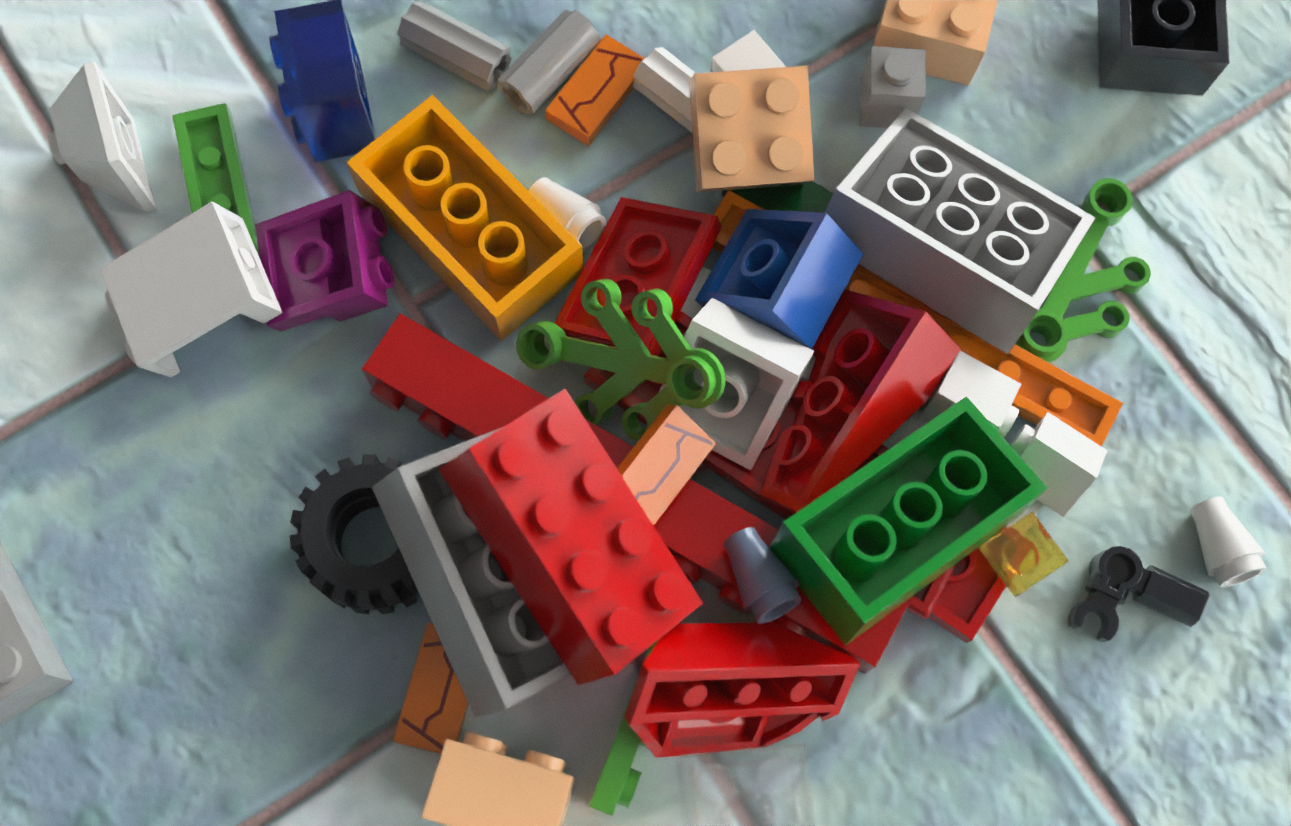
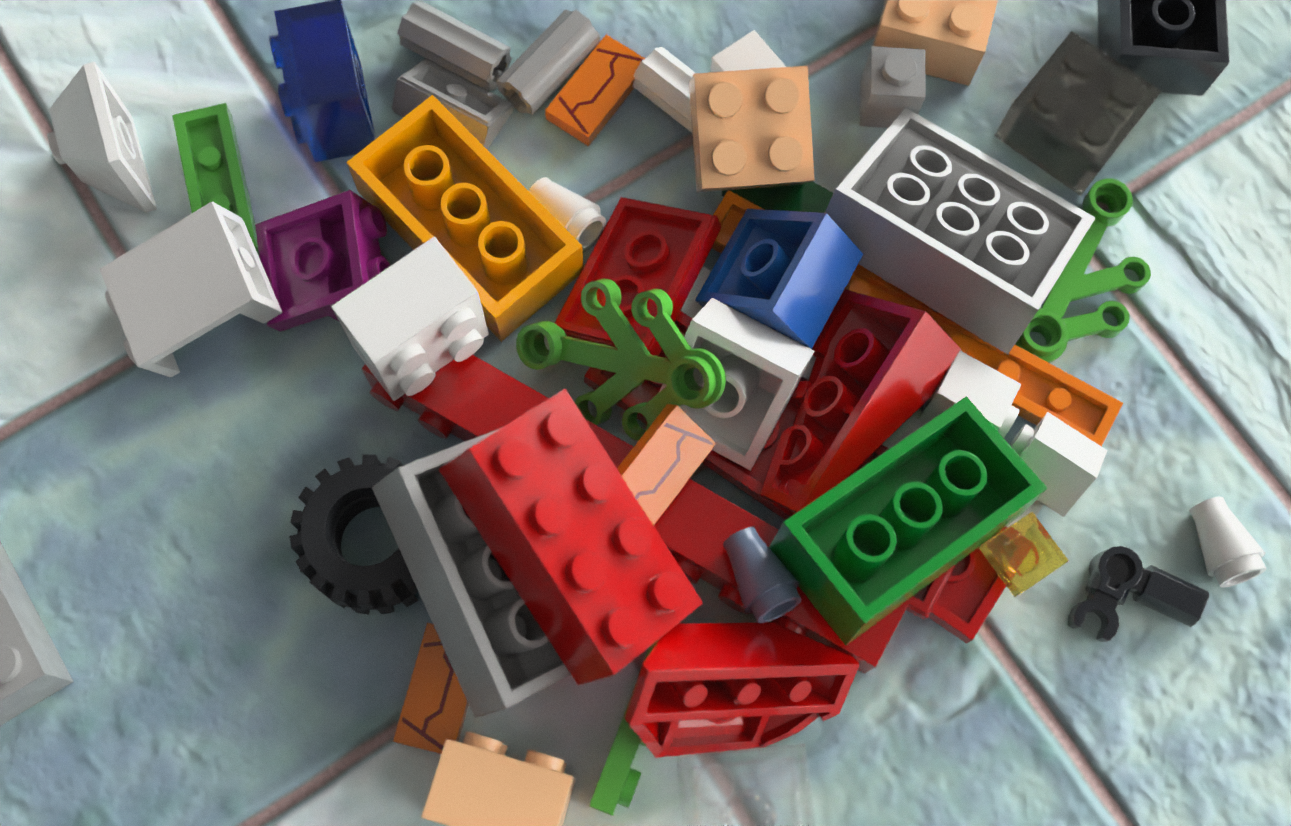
(414, 319): none -> white brick
(471, 105): none -> light grey slope
(1076, 112): none -> clear smoke brick

